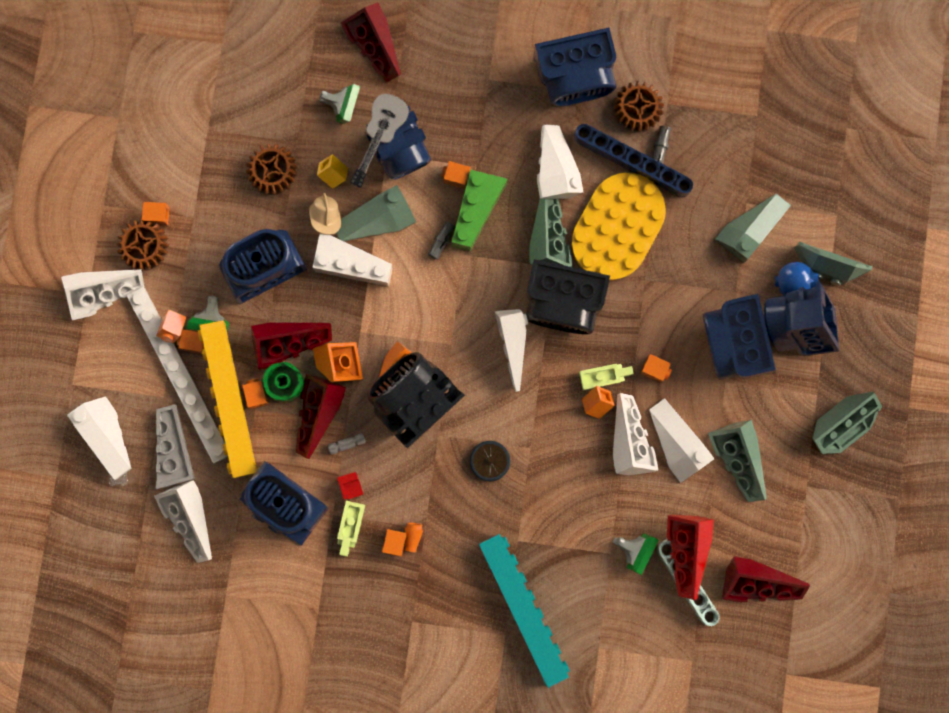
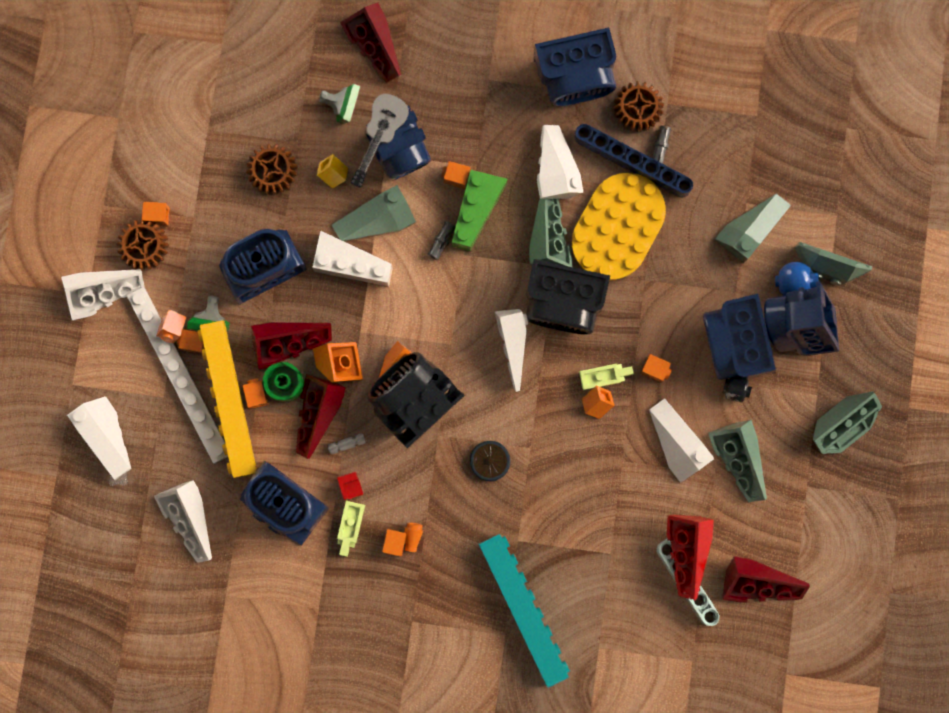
(172, 453): light grey wing -> none
(325, 215): tan piece -> none
(631, 449): white wedge -> none
(637, 551): piece -> none
(737, 389): none -> black head

